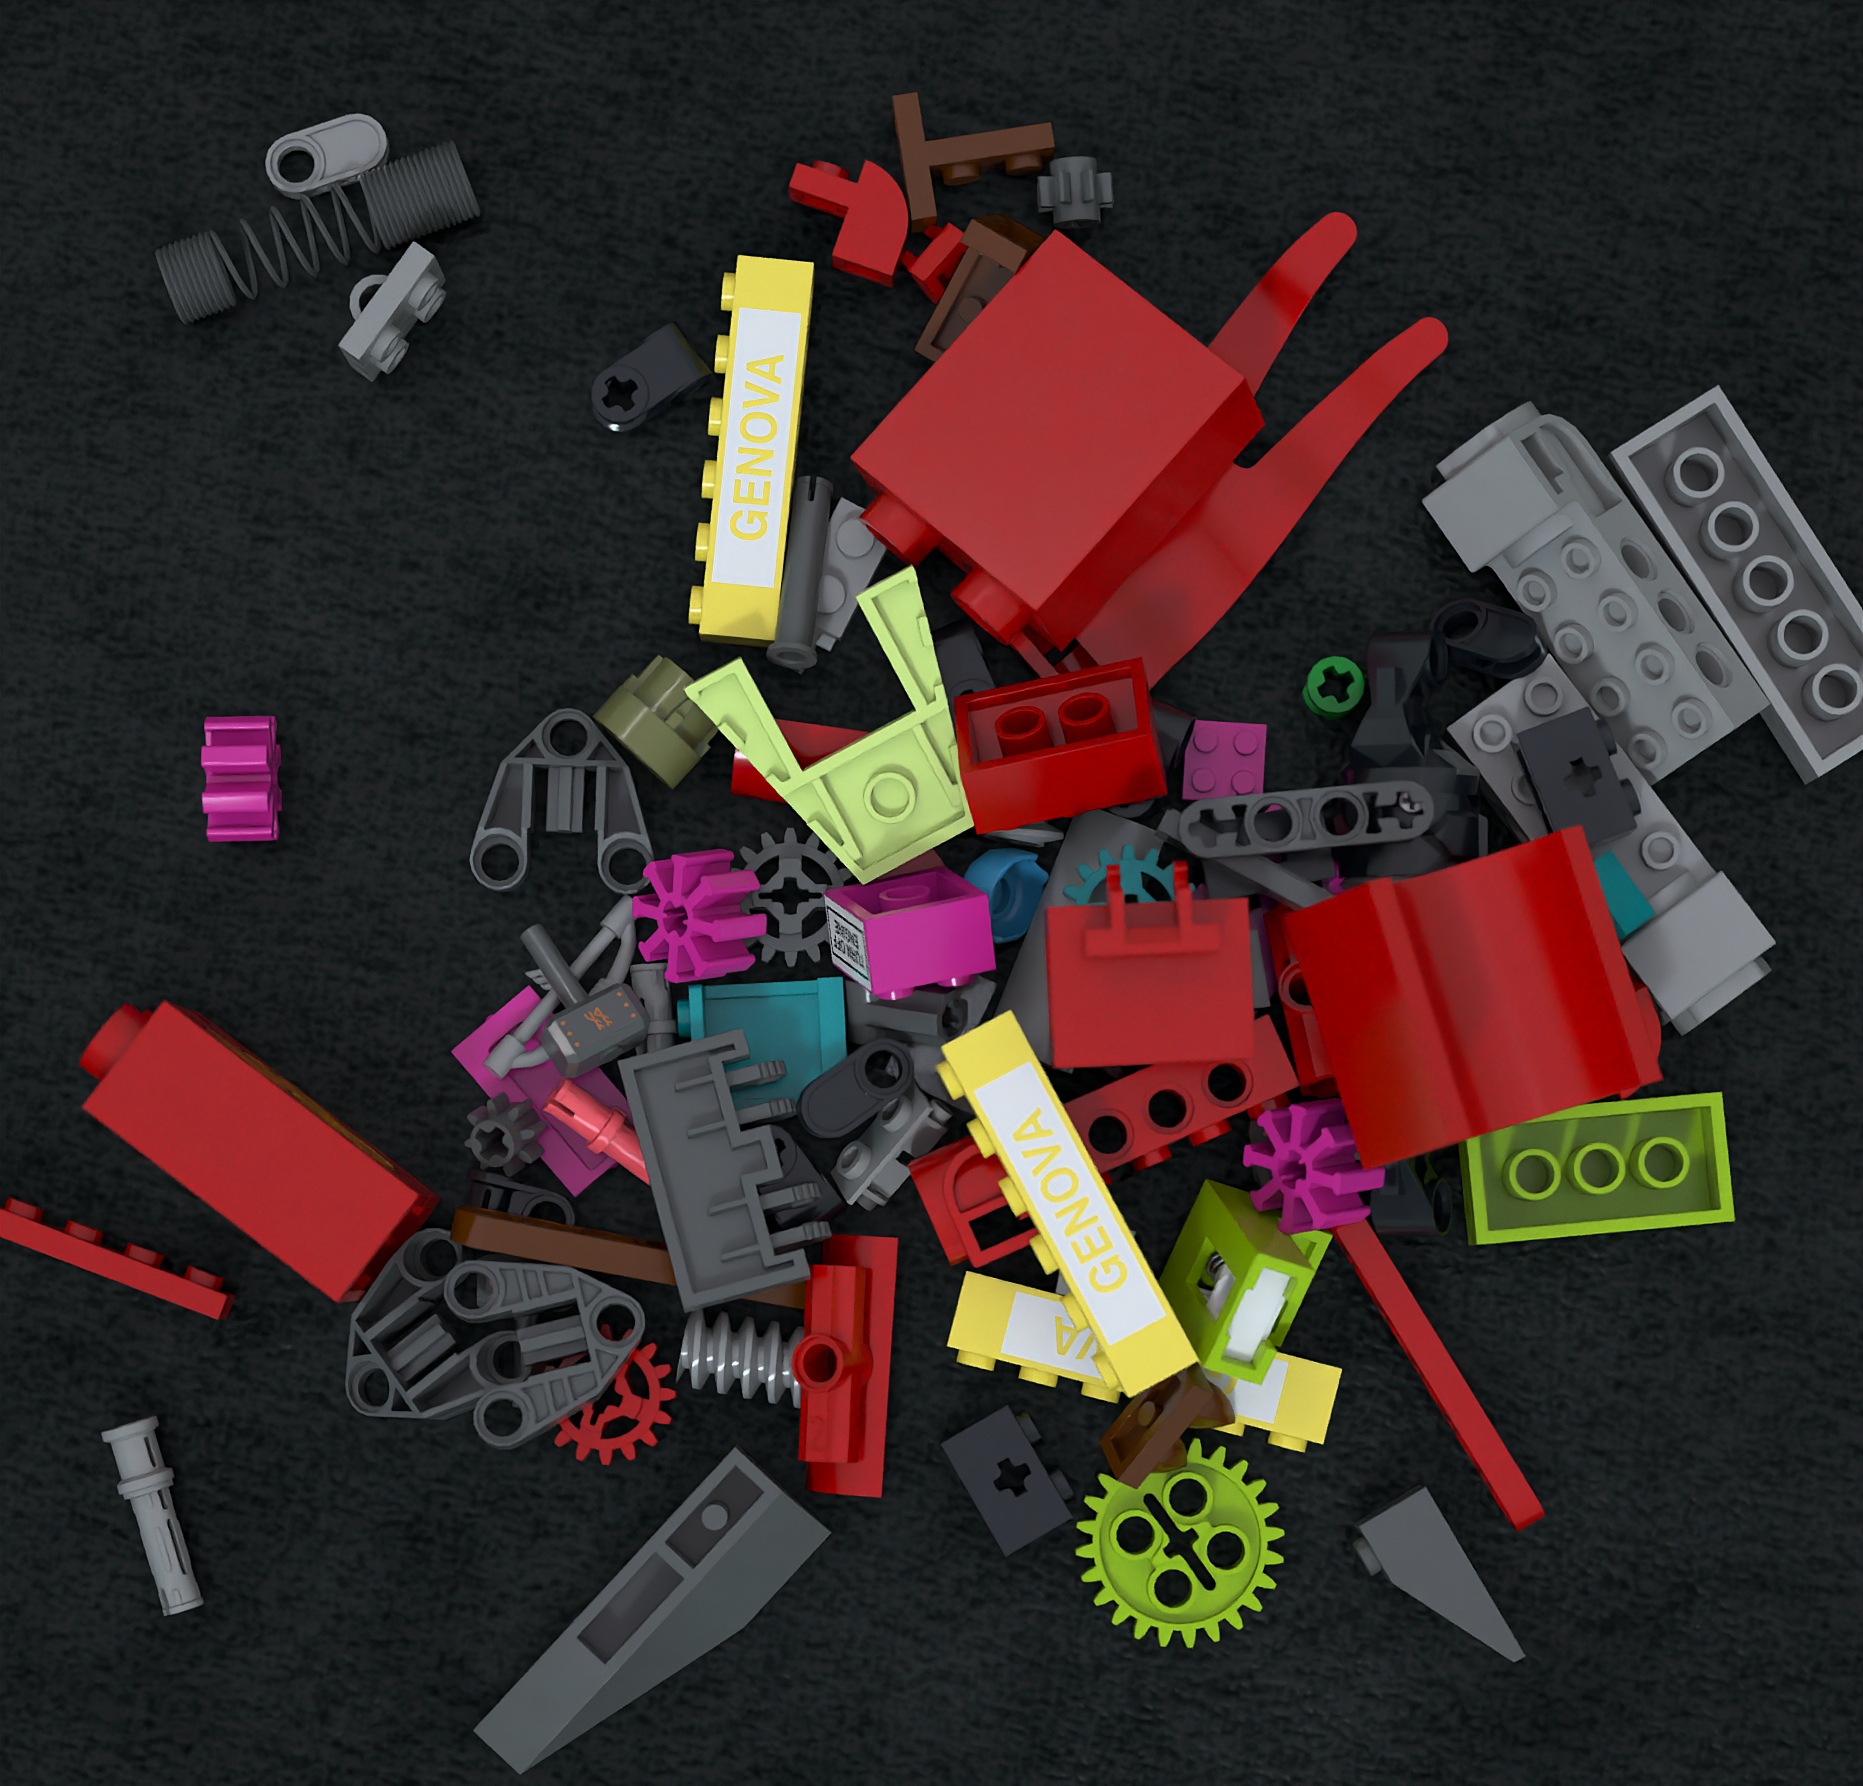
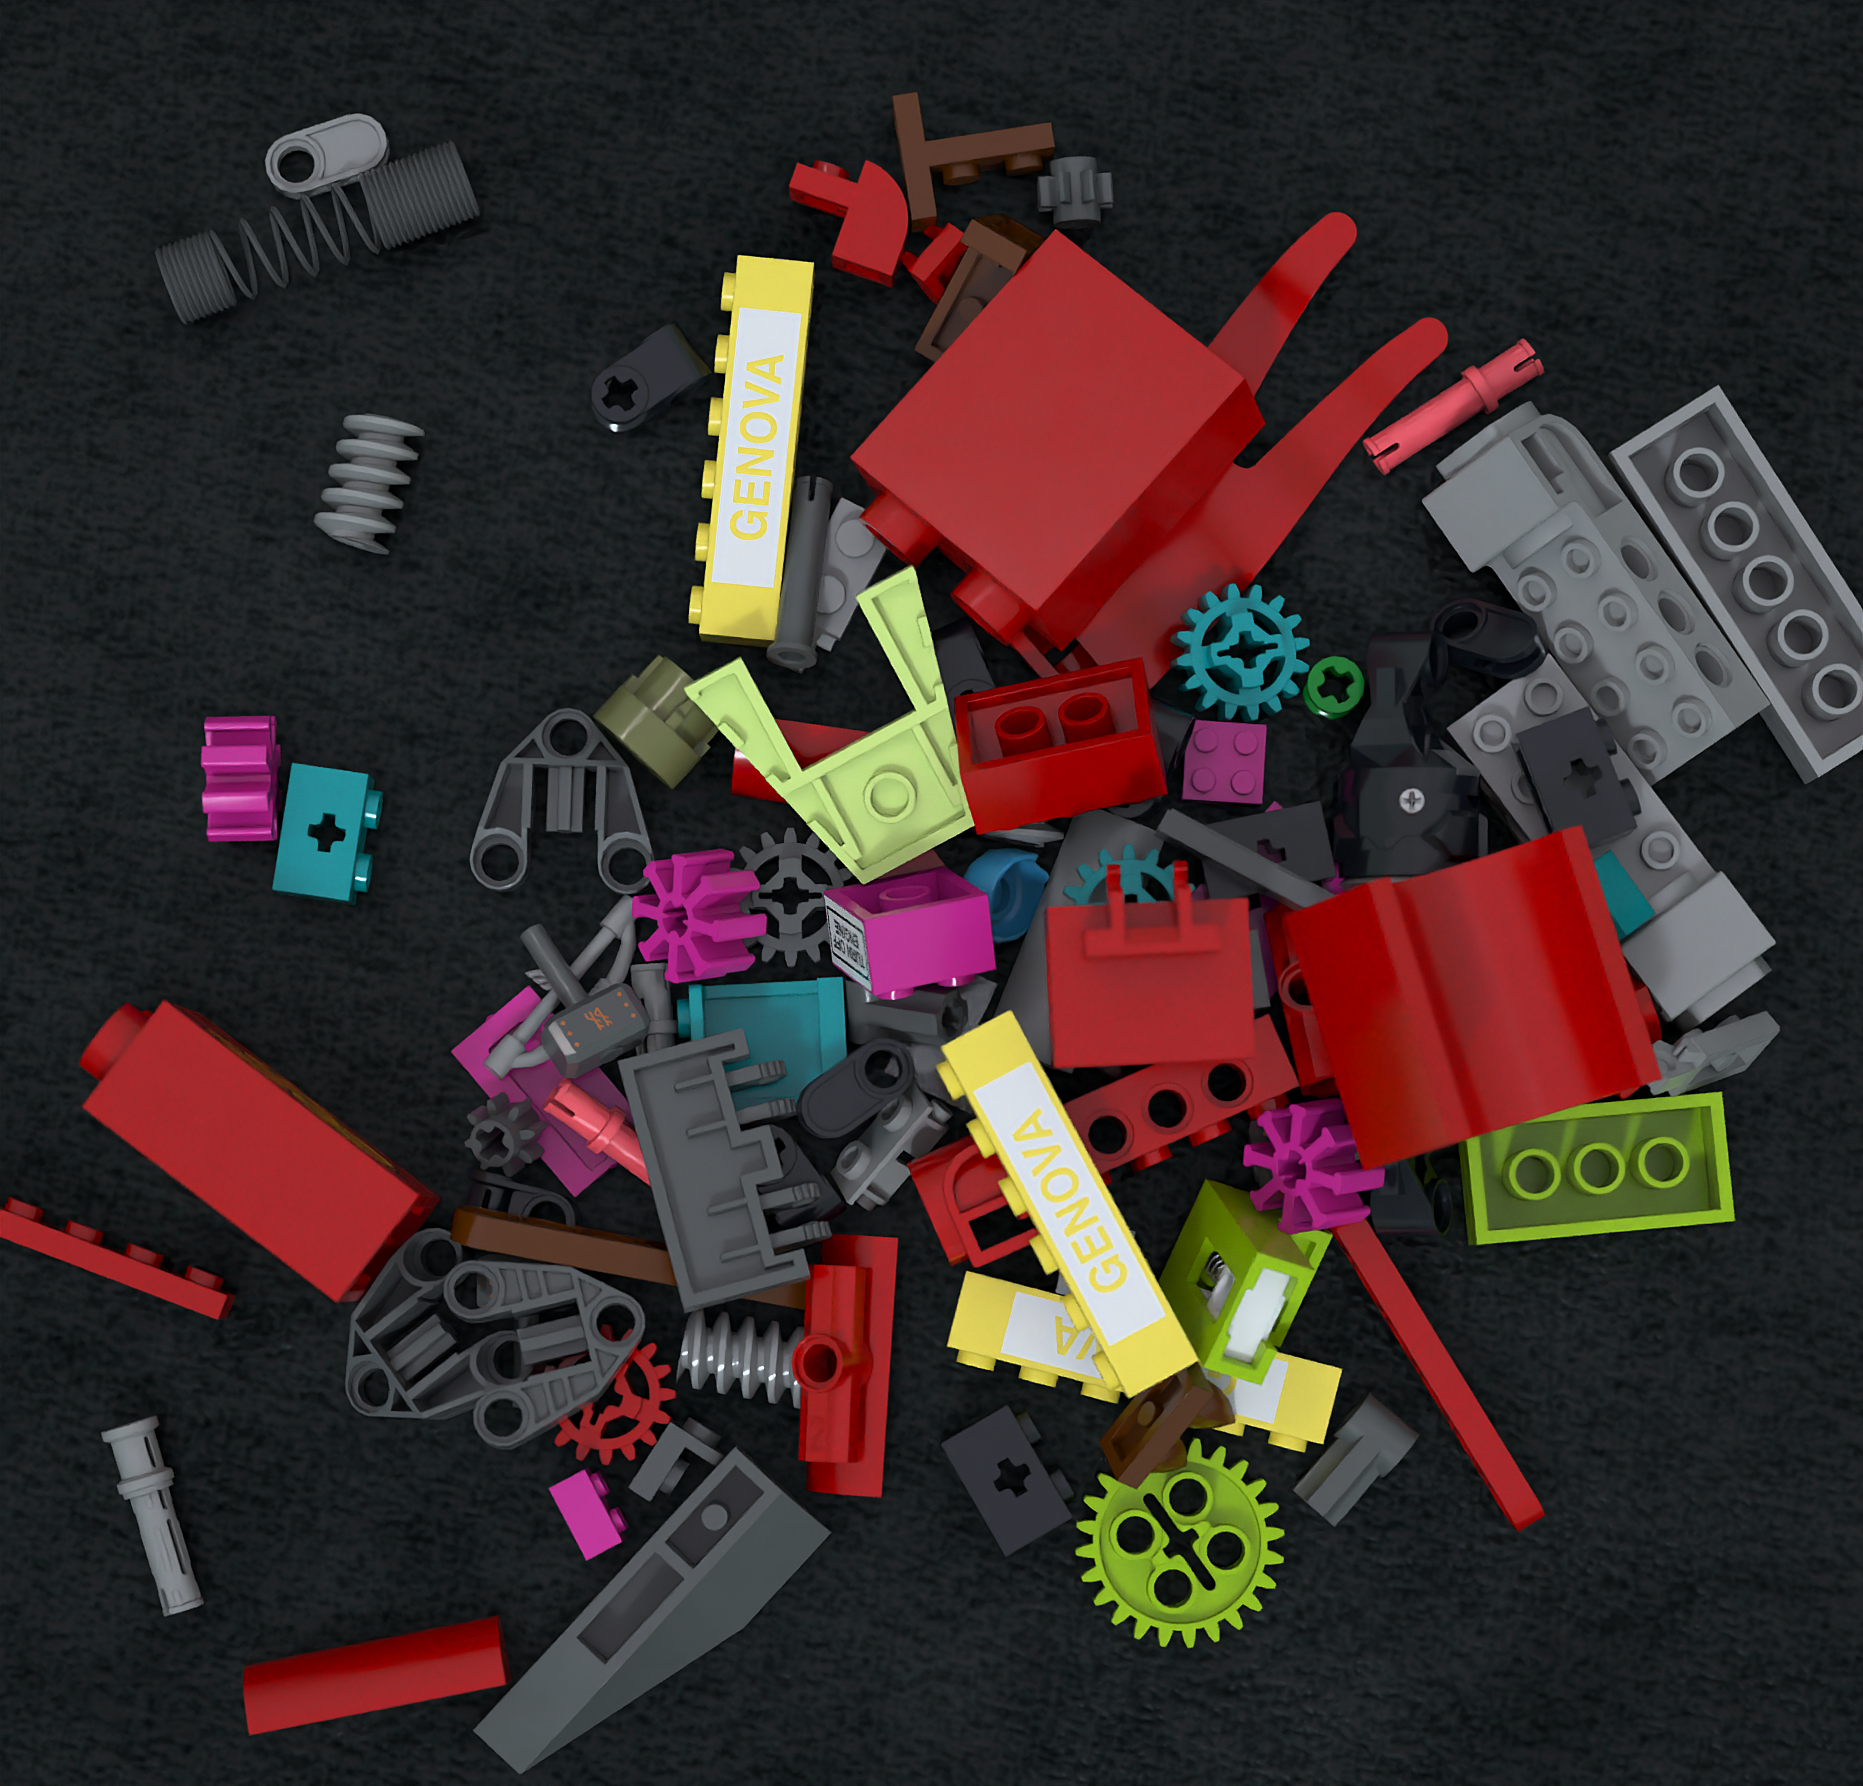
(311, 801): none -> teal brick
(367, 480): none -> light grey piece
(375, 1674): none -> red brick
(397, 303): light grey plate -> none
(589, 1512): none -> dark pink piece
(666, 1467): none -> dark grey bracket
(1238, 628): none -> teal gear
(1304, 812): dark grey beam -> none
(1364, 1447): none -> dark grey piece
(1423, 1558): dark grey slope -> none
(1475, 392): none -> coral pin
(1712, 1055): none -> light grey hinge

